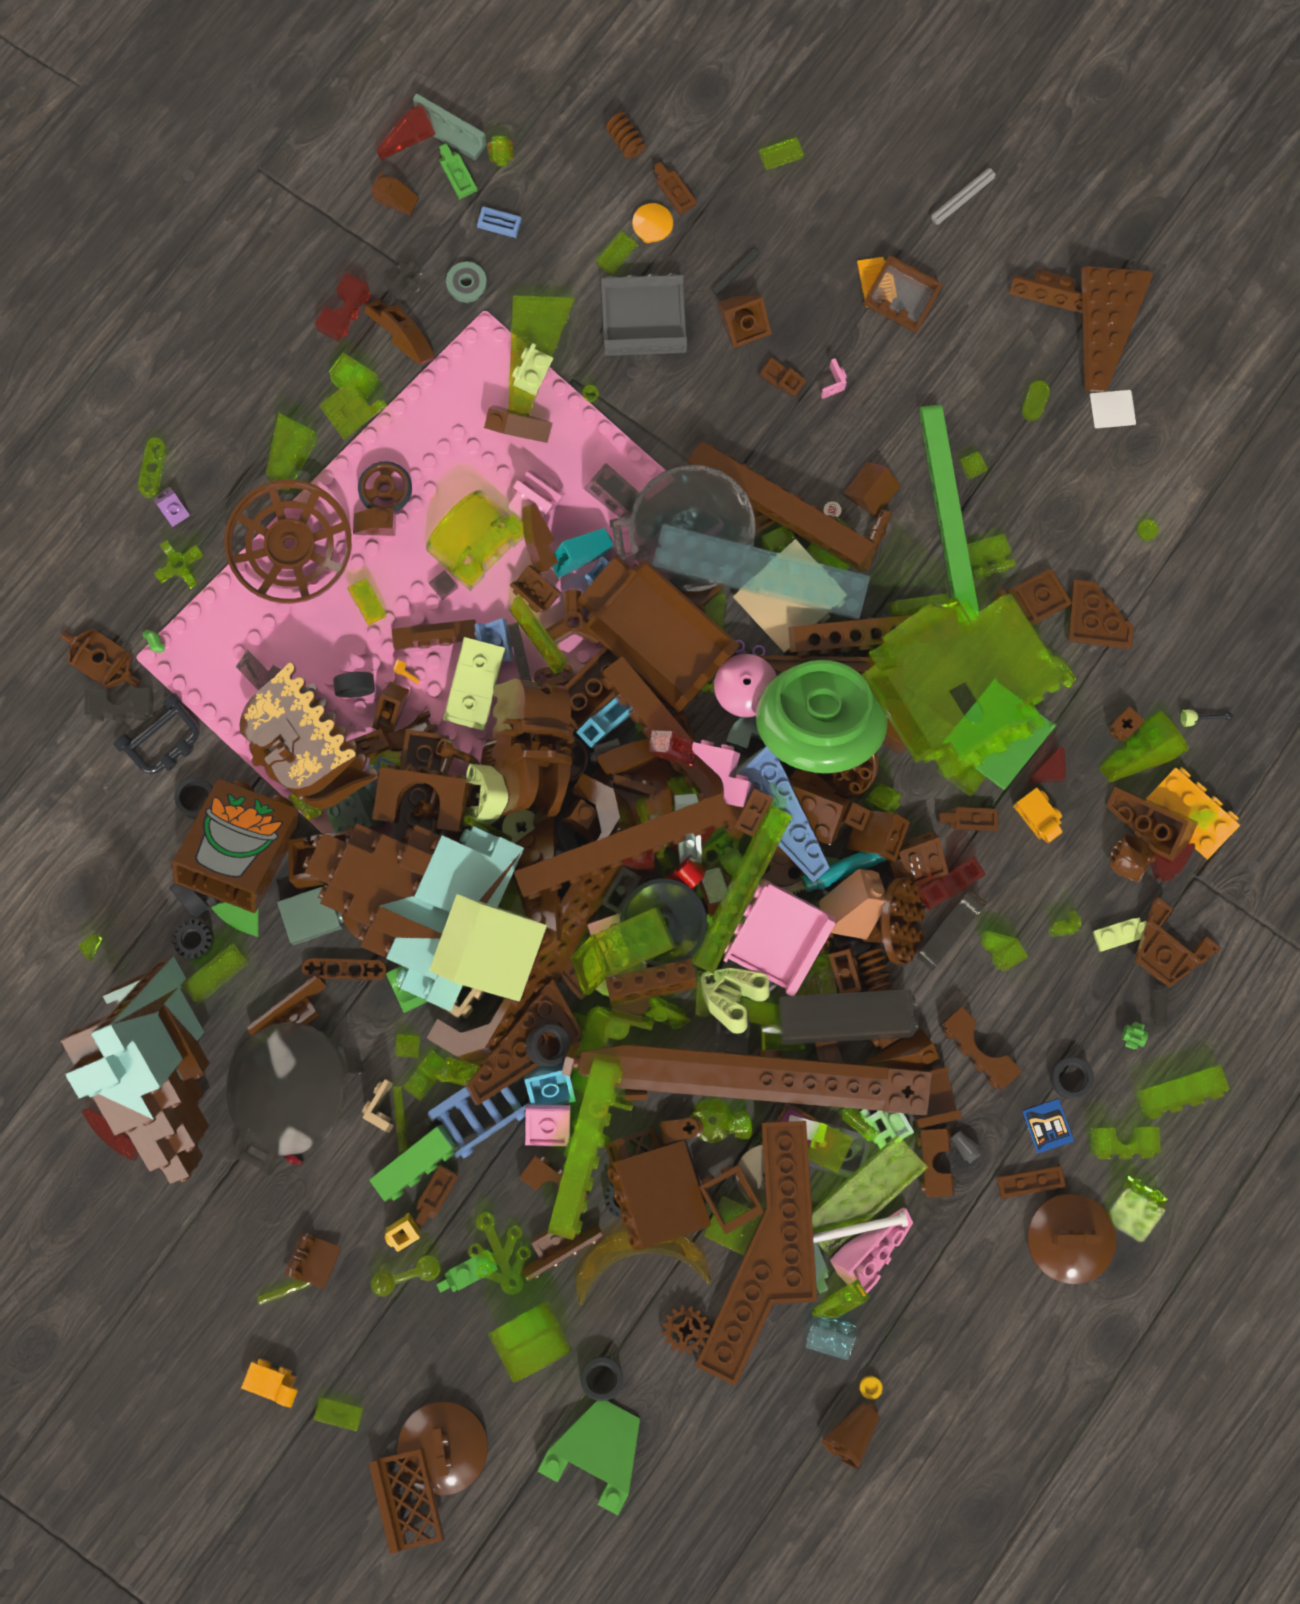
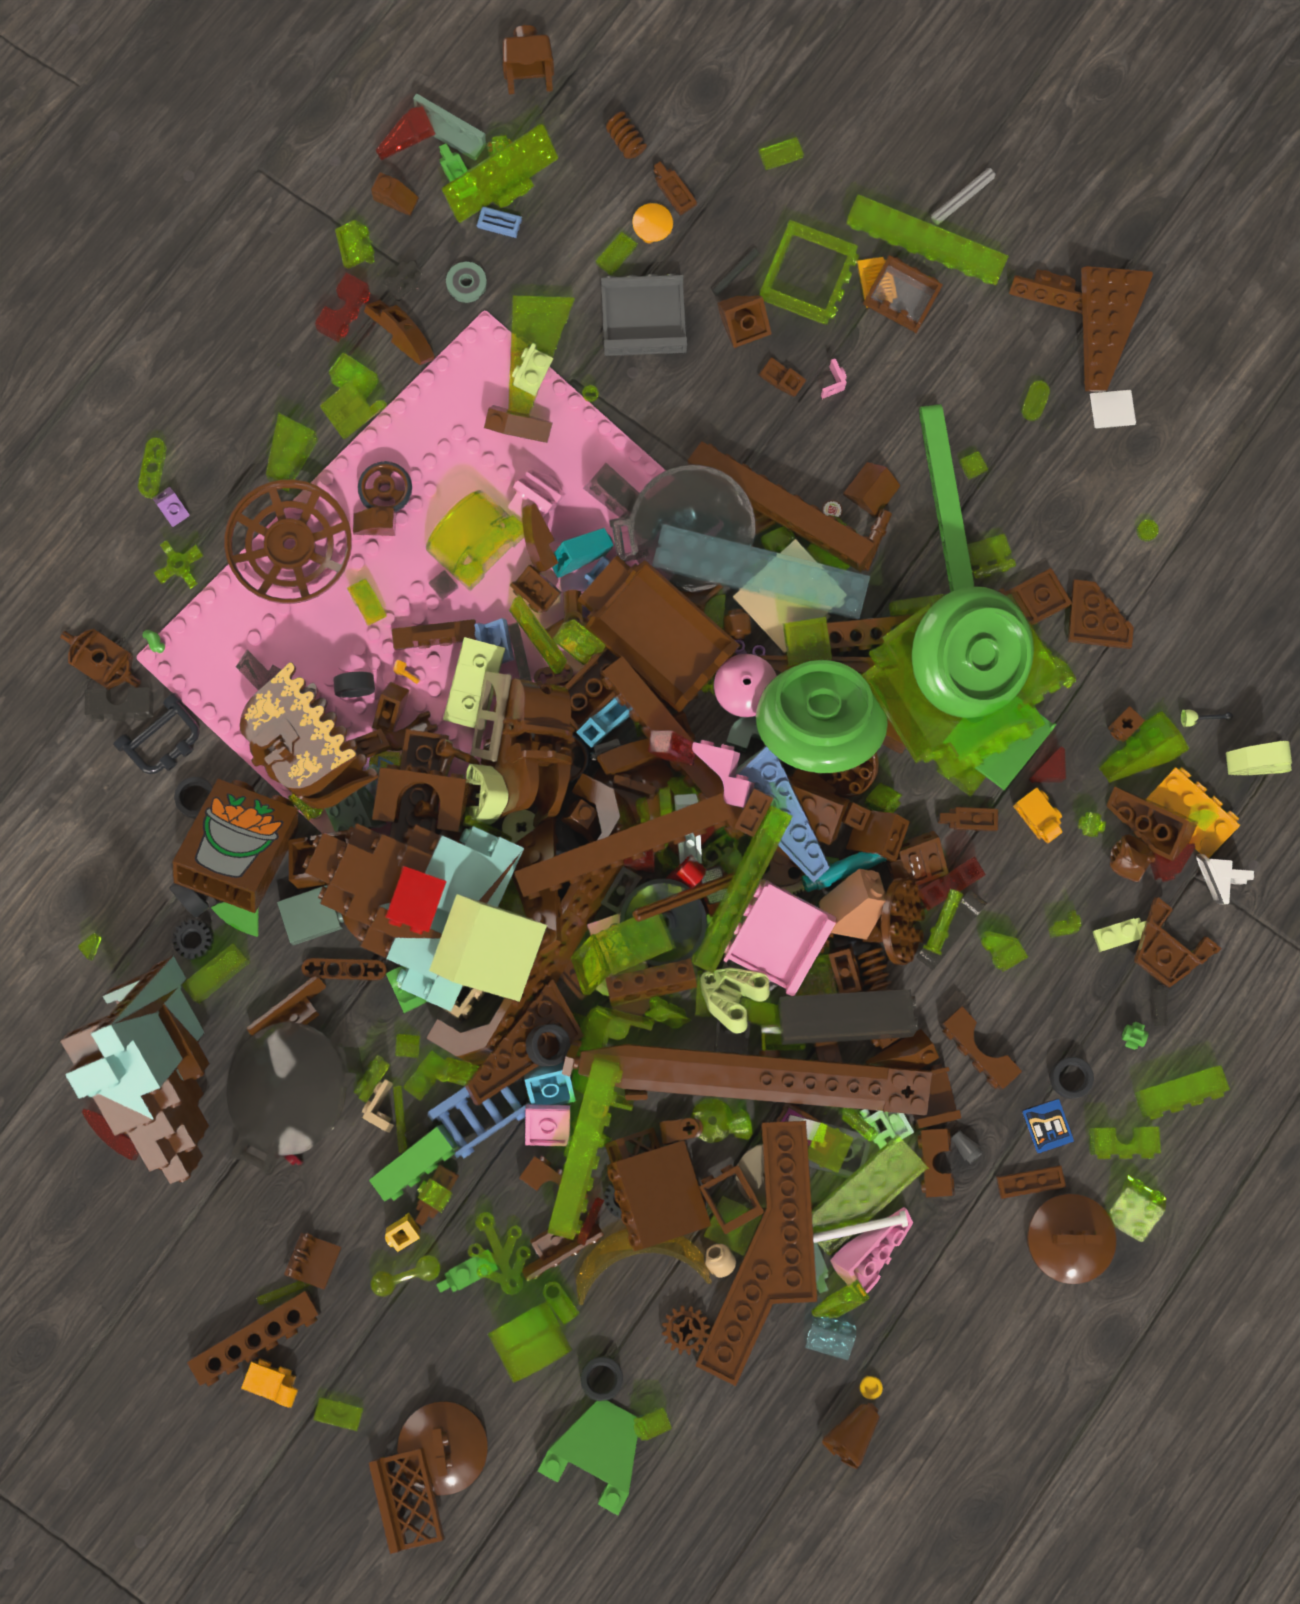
(201, 1364): none -> reddish brown brick
(354, 244): none -> clear neon green bracket
(371, 1078): none -> clear neon green plate
(415, 900): none -> red panel
(434, 1194): none -> clear neon green brick
(501, 685): none -> dark tan window
(502, 175): none -> clear neon green bracket
(527, 56): none -> reddish brown piece
(560, 1303): none -> clear neon green piece
(578, 641): none -> clear neon green bracket
(590, 1221): none -> clear red tile
(651, 1424): none -> clear neon green brick
(665, 800): none -> clear neon green beam
(682, 898): none -> reddish brown axle
(719, 1260): none -> tan head
(737, 624): none -> reddish brown head
(798, 306): none -> clear neon green window
(807, 641): none -> clear neon green tile
(926, 240): none -> clear neon green brick
(940, 931): none -> clear neon green pin
(972, 652): none -> bright green dish
(1091, 824): none -> clear neon green gear
(1220, 875): none -> white piece
(1260, 759): none -> yellowish green connector

